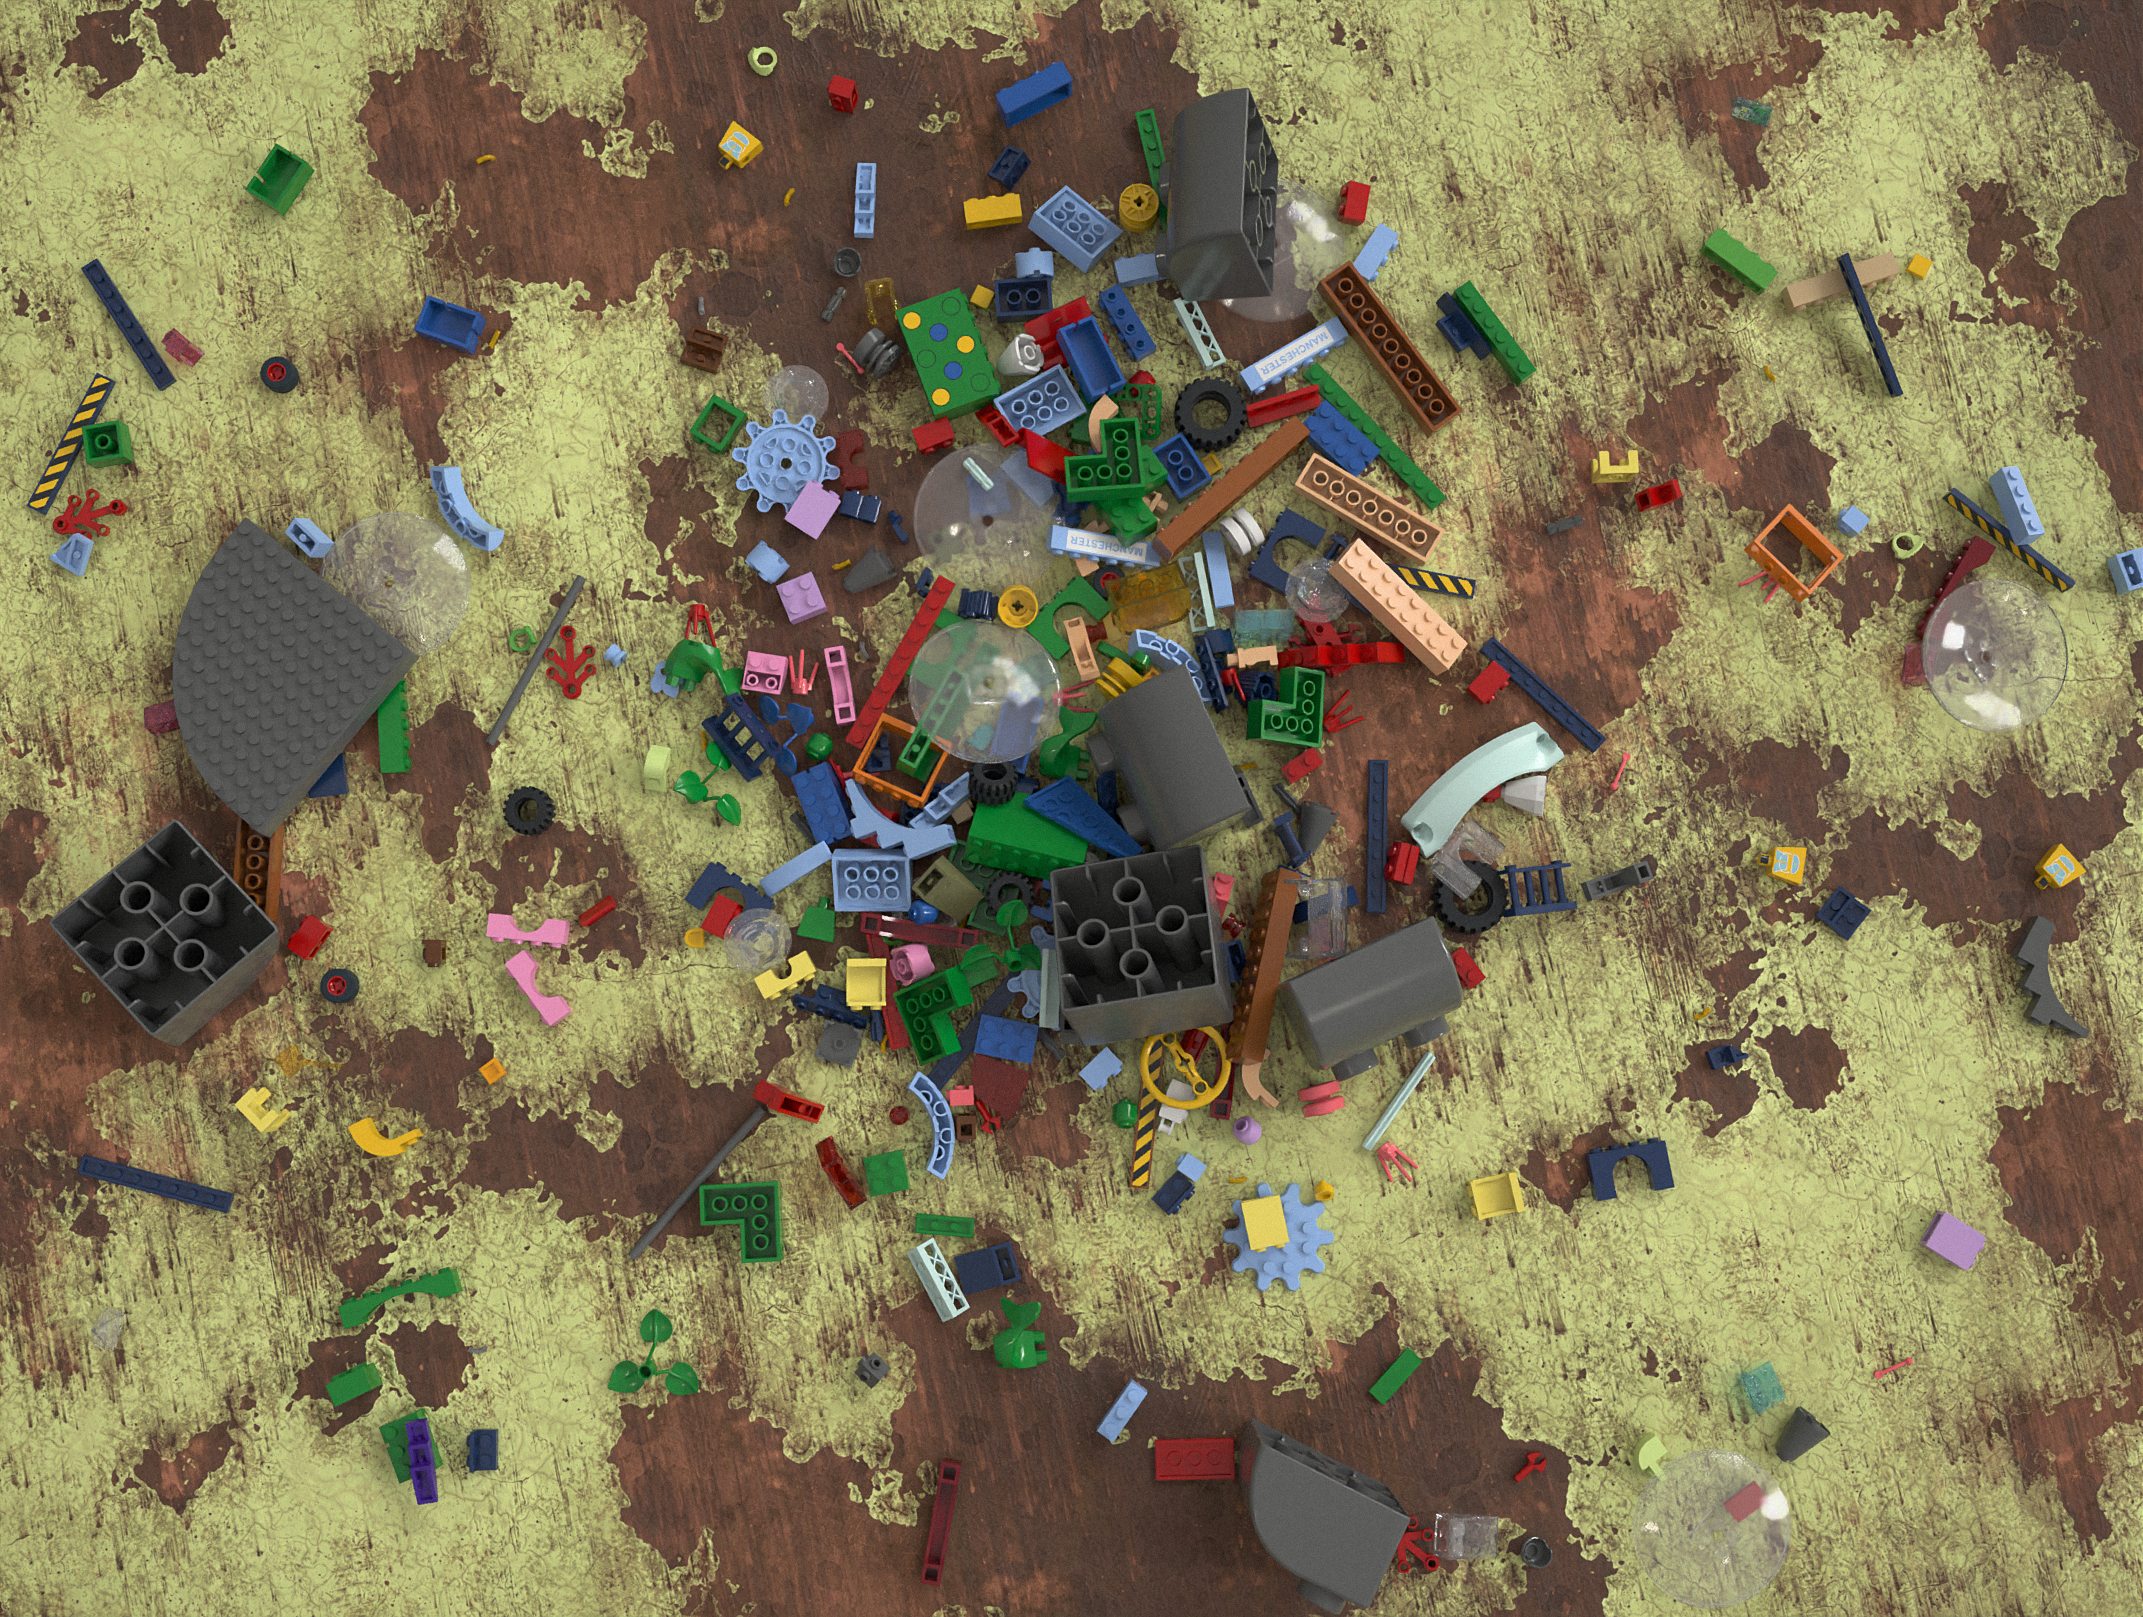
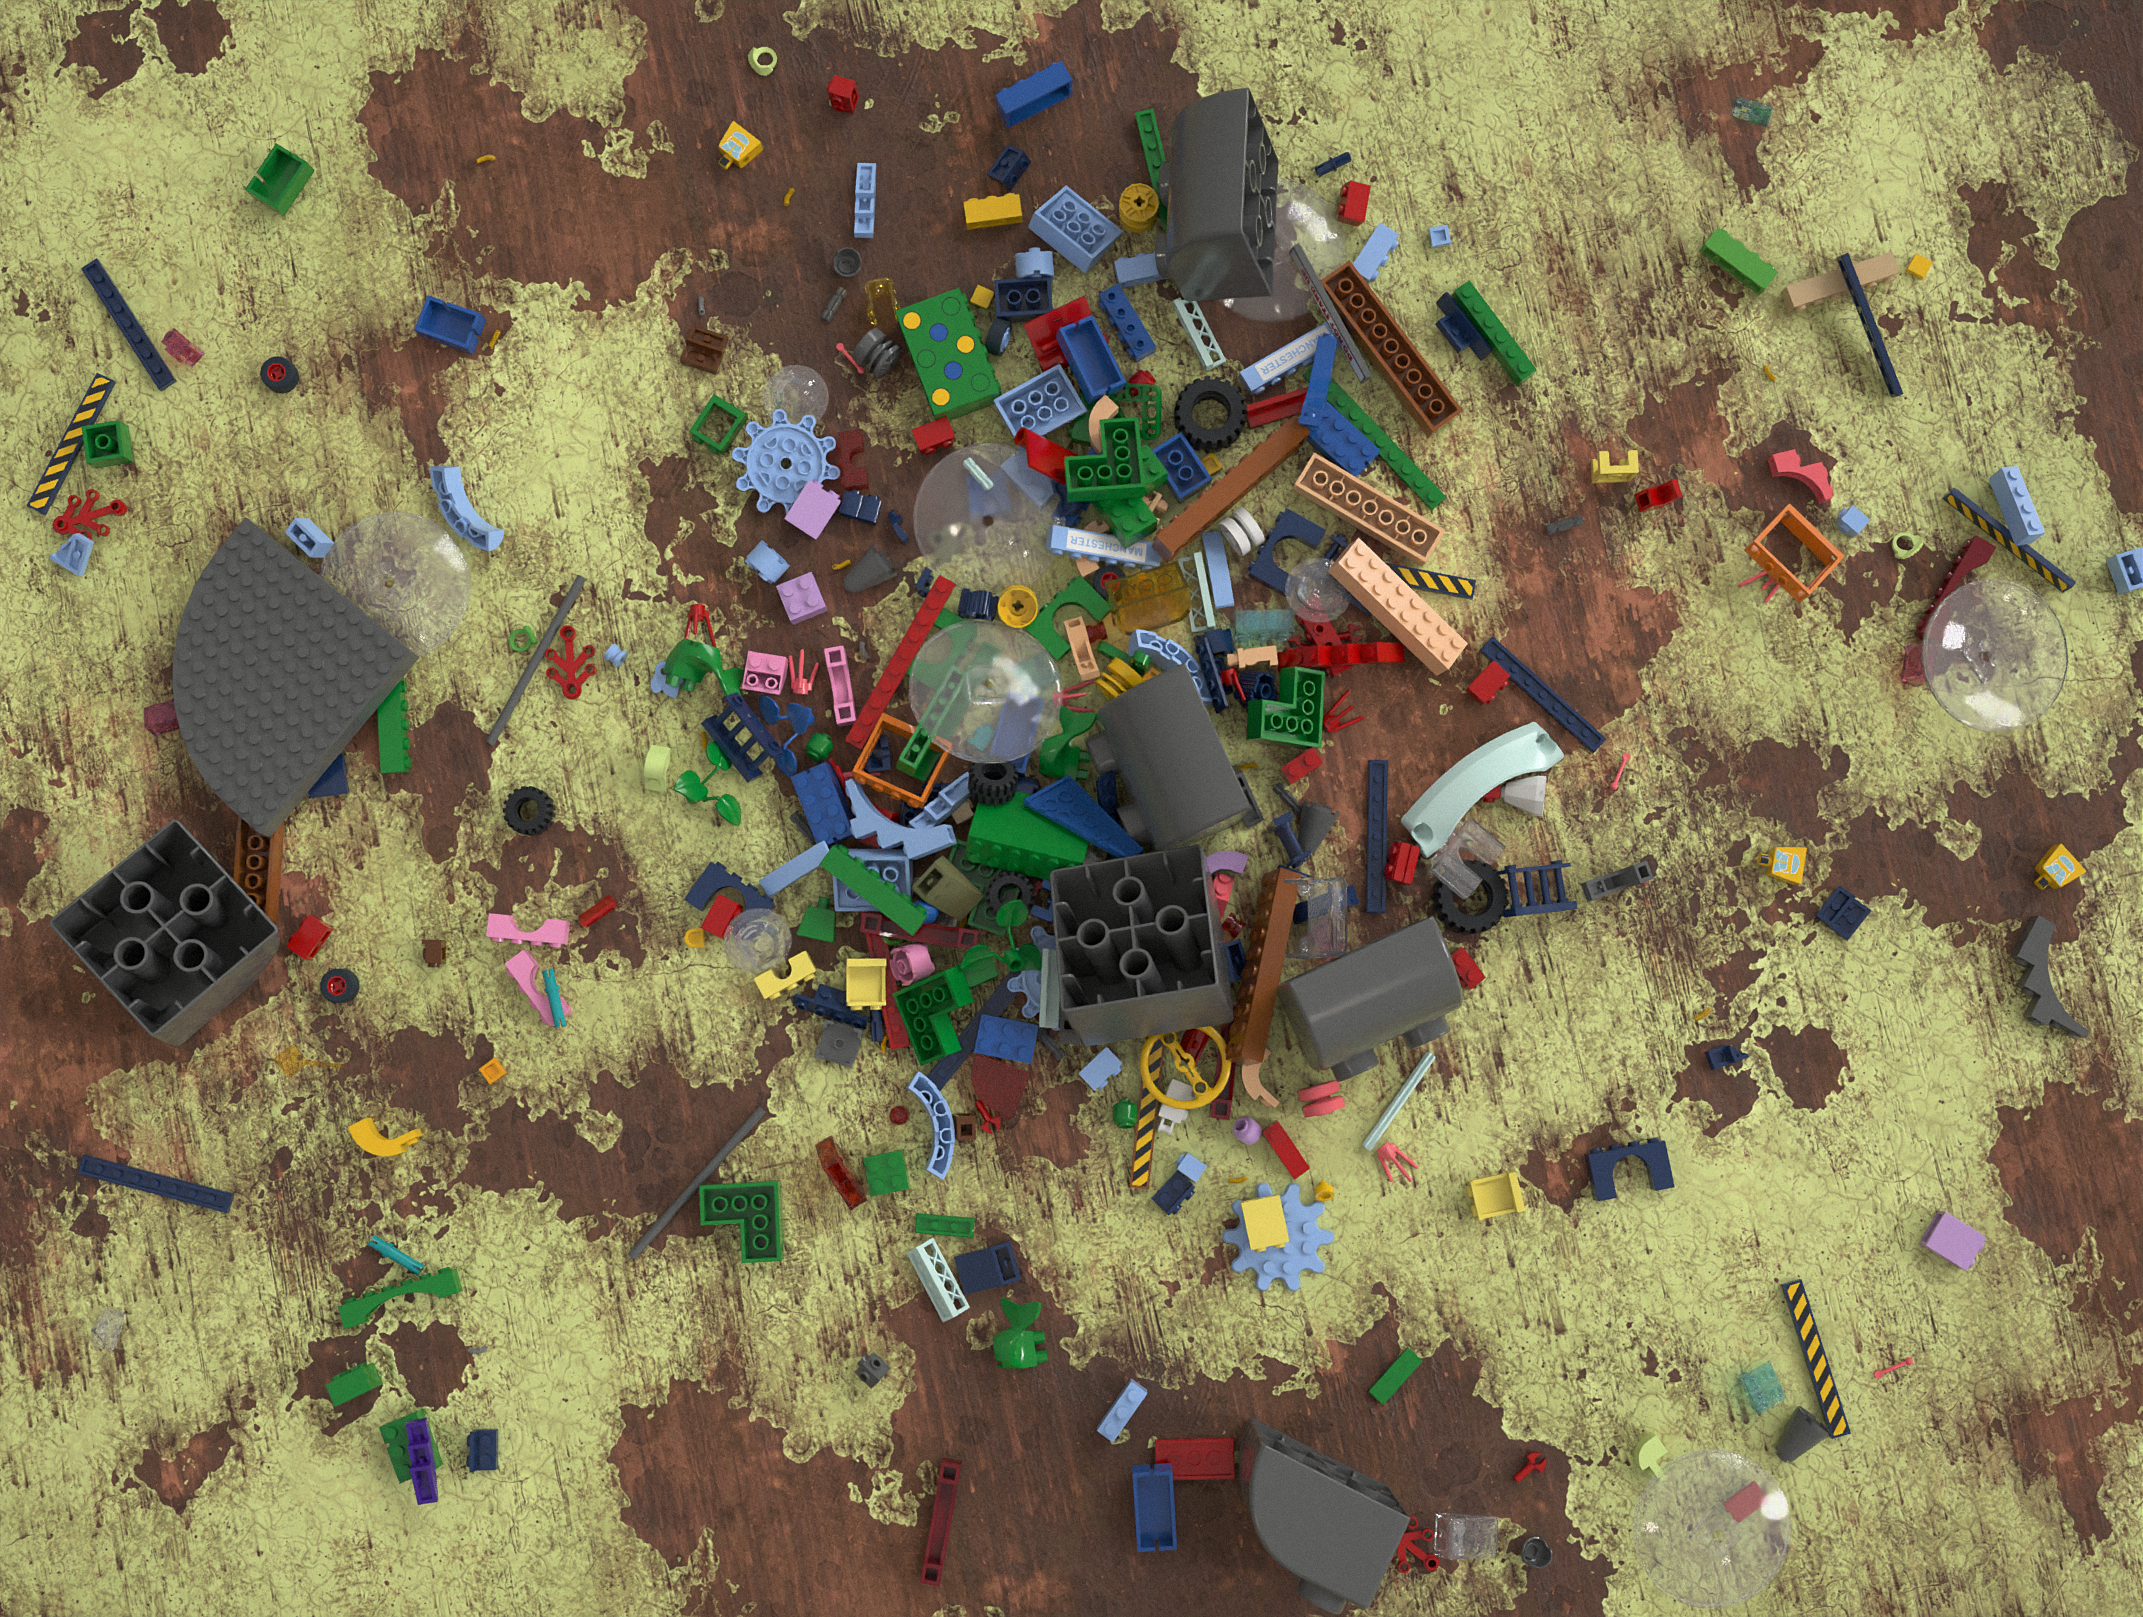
(251, 1107): light yellow panel -> none
(388, 1250): none -> teal pin
(554, 998): none -> teal pin
(630, 1378): green plant -> none
(787, 1101): red brick -> none
(874, 889): none -> green brick
(960, 1096): coral brick -> none
(997, 426): red slope -> none
(998, 337): none -> black wheel
(1021, 357): white cone -> none
(1154, 1507): none -> blue piece
(1227, 860): none -> lavender arch
(1285, 1149): none -> red slope
(1319, 383): none -> blue arch
(1330, 313): none -> dark grey tile
(1332, 164): none -> dark blue axle
(1439, 236): none -> light blue plate
(1812, 475): none -> coral arch
(1815, 1358): none -> tile

